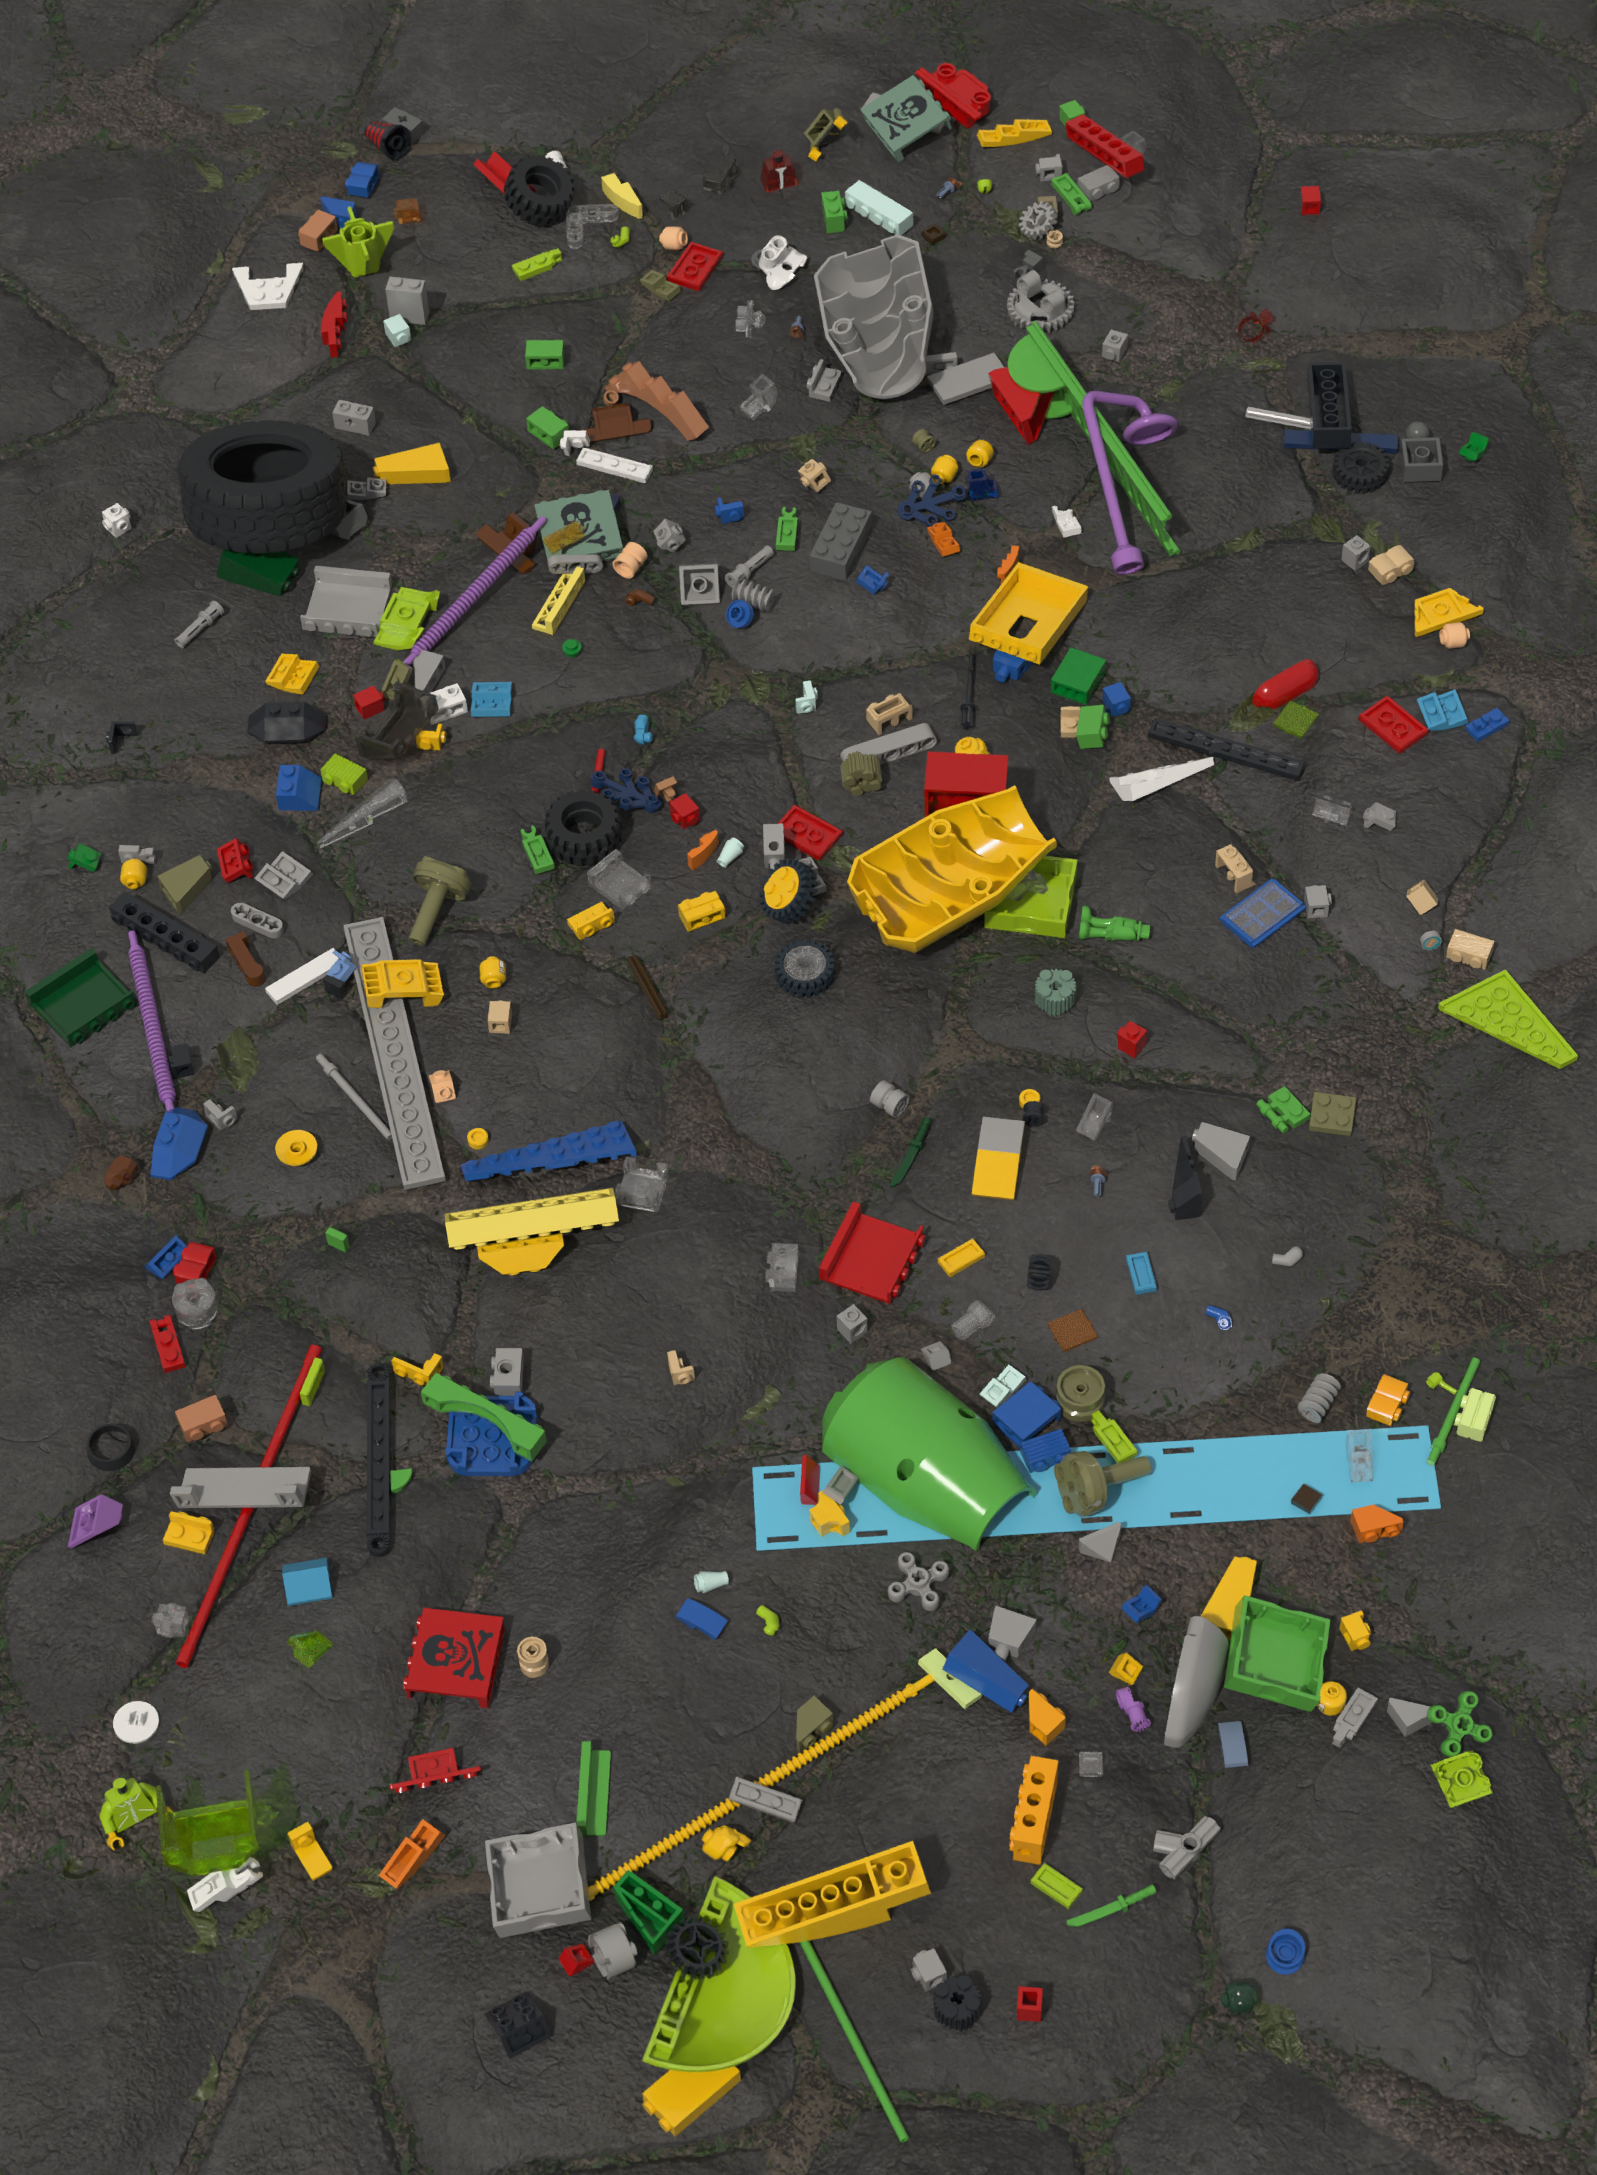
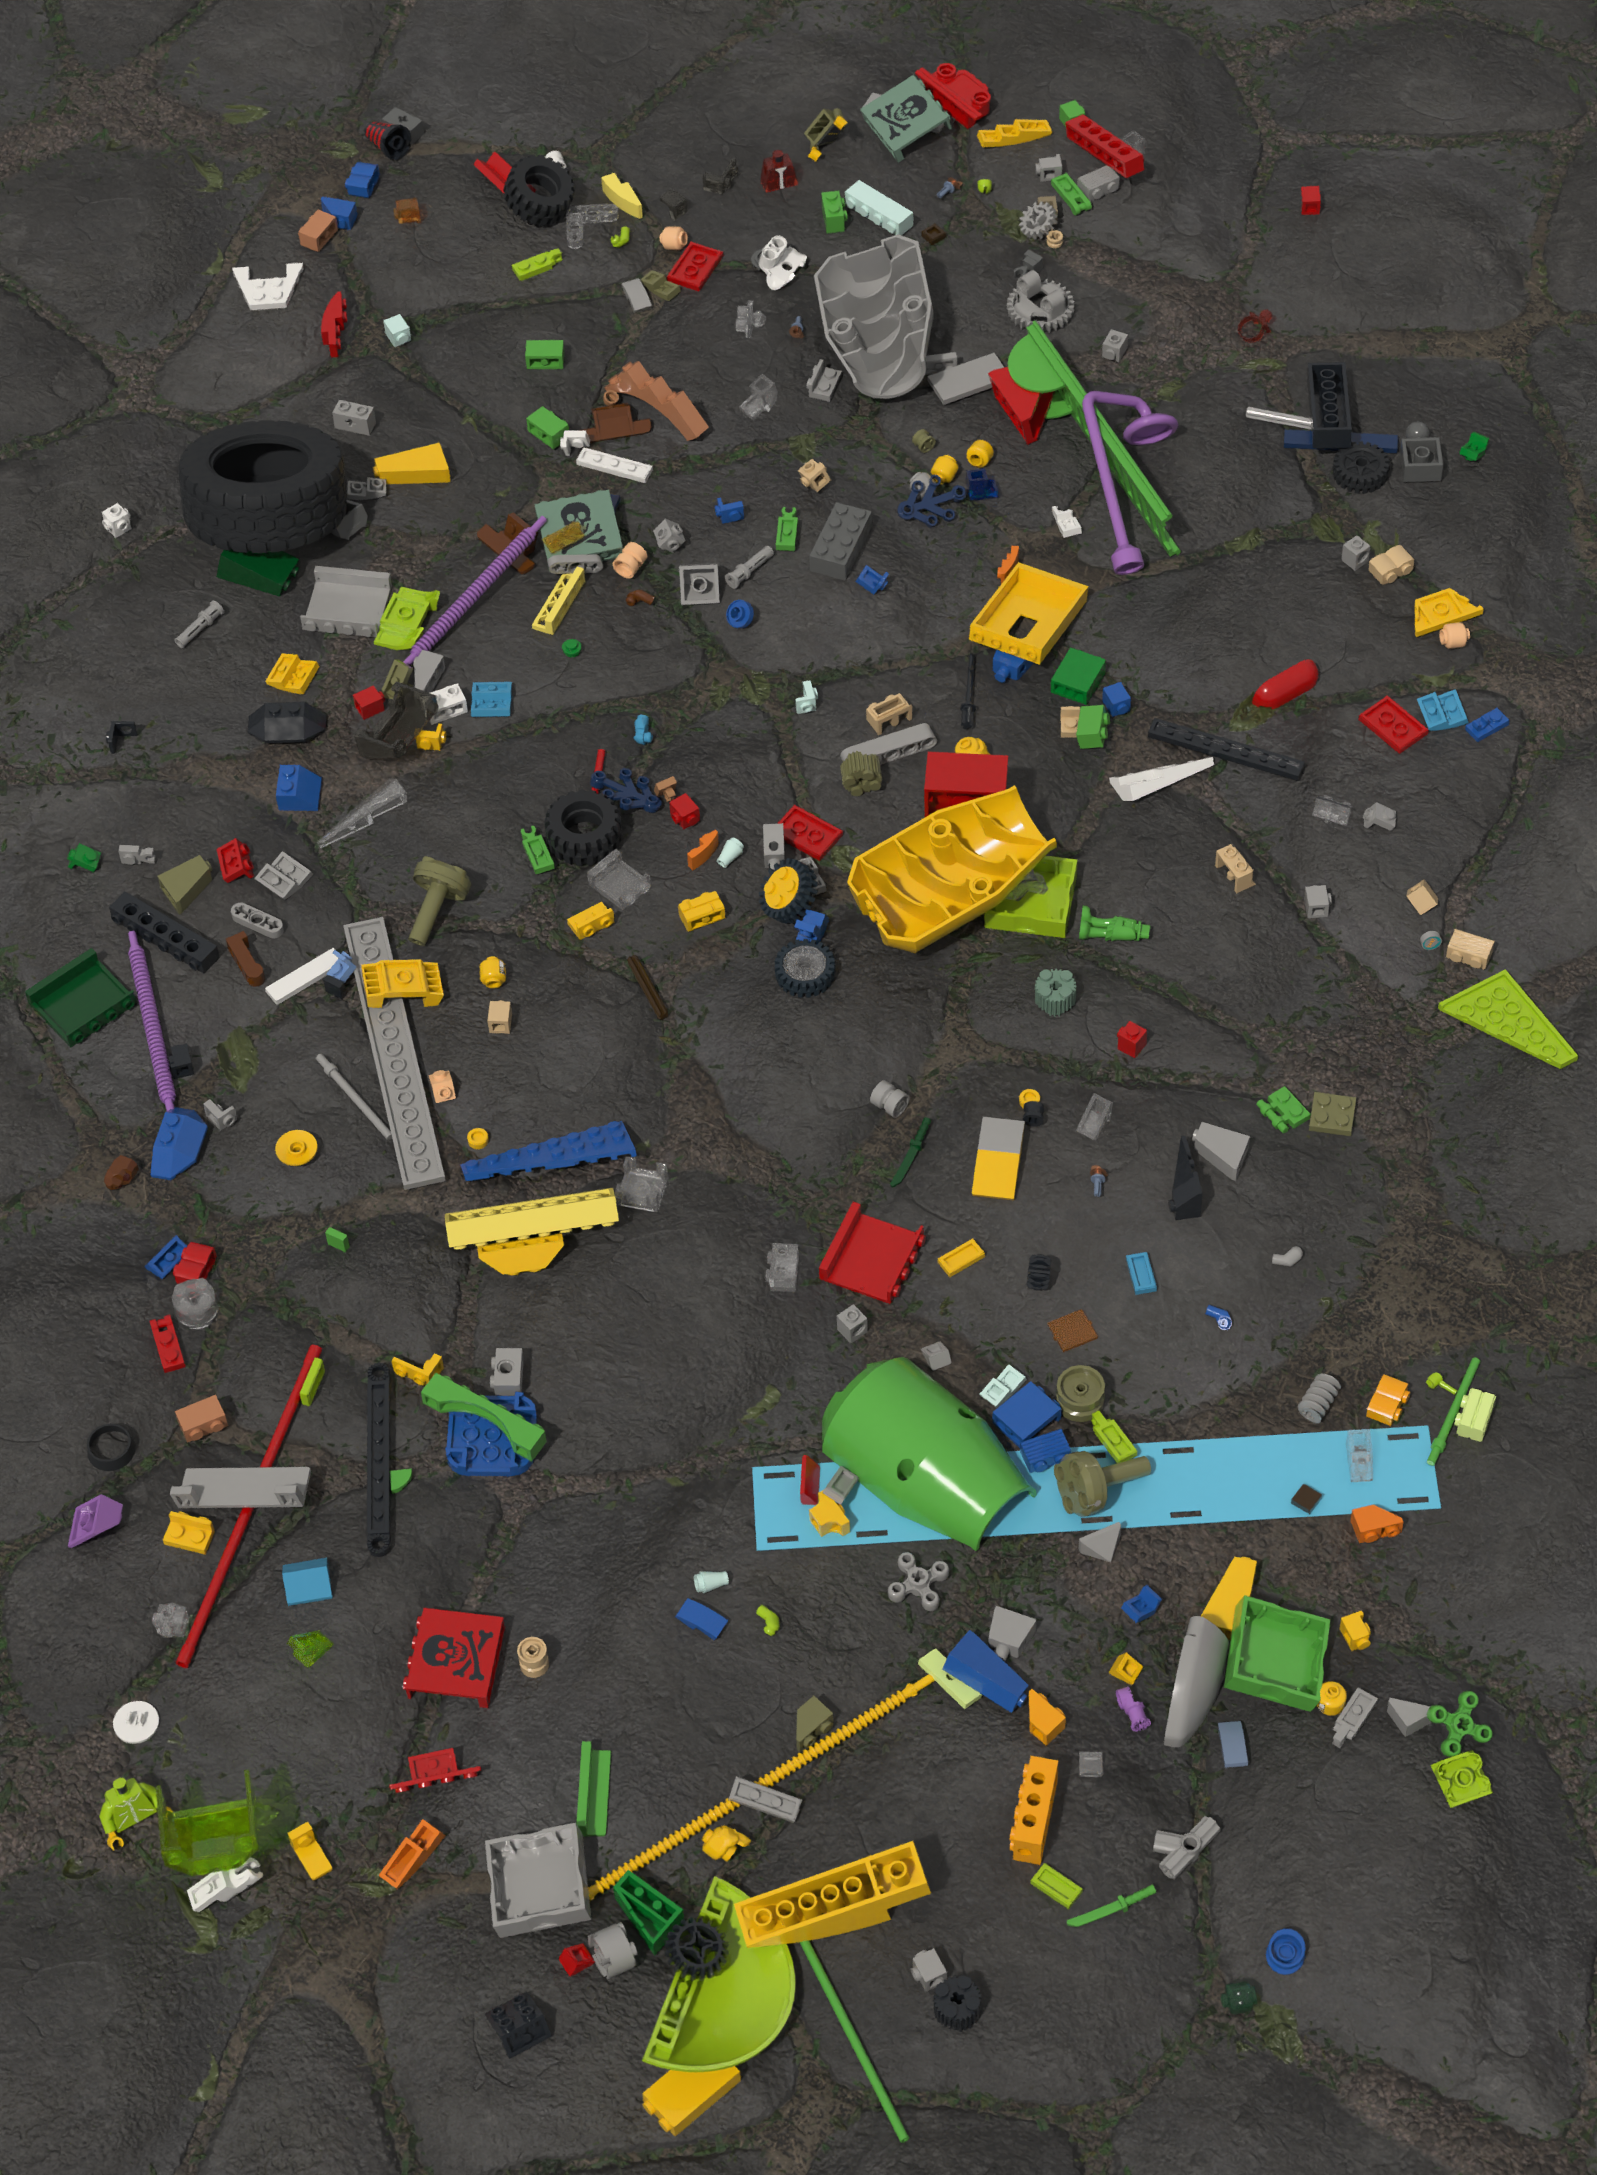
(133, 873): yellow head -> none
(344, 774): lime brick -> none
(360, 244): lime brick -> none
(408, 299): light grey brick -> none
(636, 295): none -> light grey slope
(679, 1373): tan bracket -> none
(754, 596): light grey piece -> none
(812, 926): none -> blue brick
(942, 539): orange slope -> none
(977, 1316): clear piece -> none
(1029, 2004): red brick -> none
(1262, 913): clear piece -> none
(1295, 719): clear neon green piece -> none

